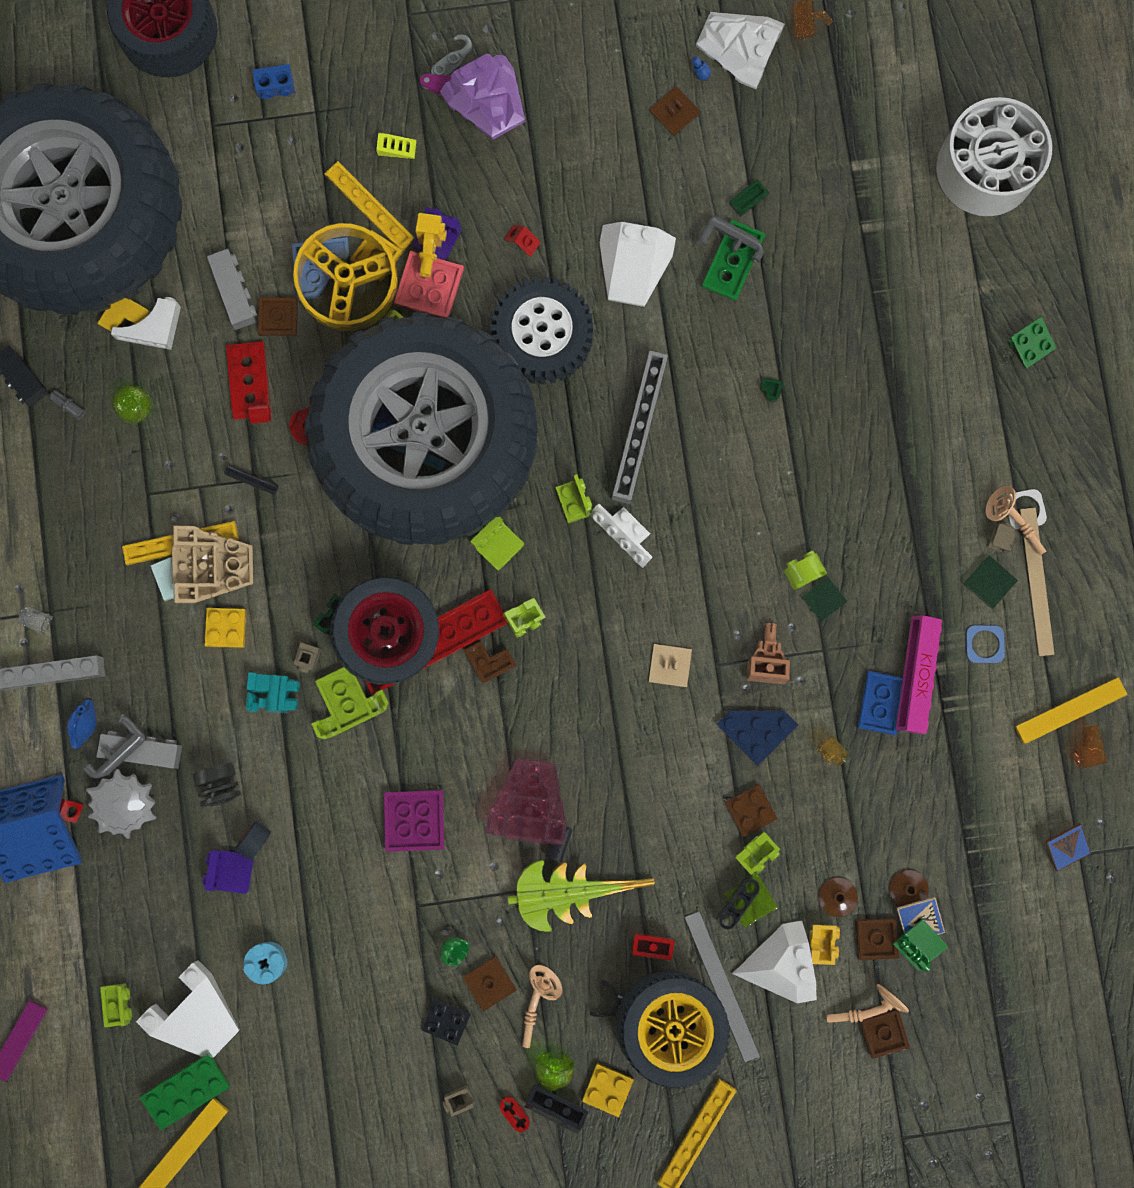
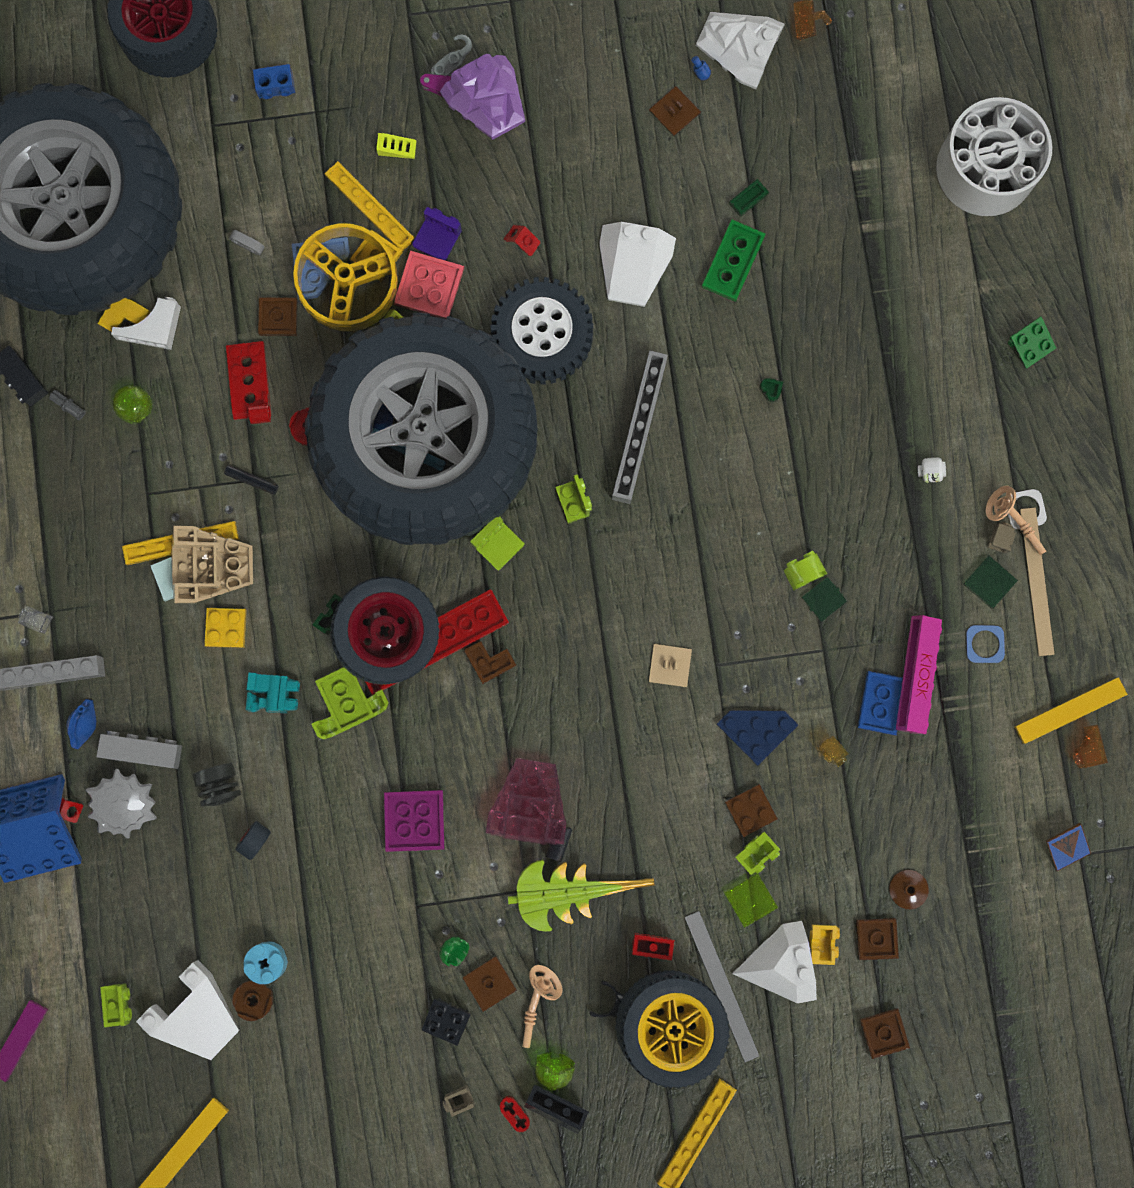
(121, 754): dark grey piece -> none
(185, 1091): green plate -> none
(227, 872): dark purple bracket -> none
(231, 289): light grey brick -> none
(242, 1004): none -> reddish brown plate
(246, 242): none -> light grey beam
(308, 649): dark tan window -> none
(430, 233): yellow brick -> none
(524, 617): lime cylinder -> none
(607, 1090): yellow plate -> none
(624, 531): white bracket -> none
(734, 233): dark grey piece -> none
(747, 899): black beam -> none
(769, 663): nougat brick -> none
(828, 895): reddish brown dish -> none
(888, 1003): light nougat dish -> none
(920, 945): green hinge -> none
(924, 909): piece -> none
(932, 470): none -> white head

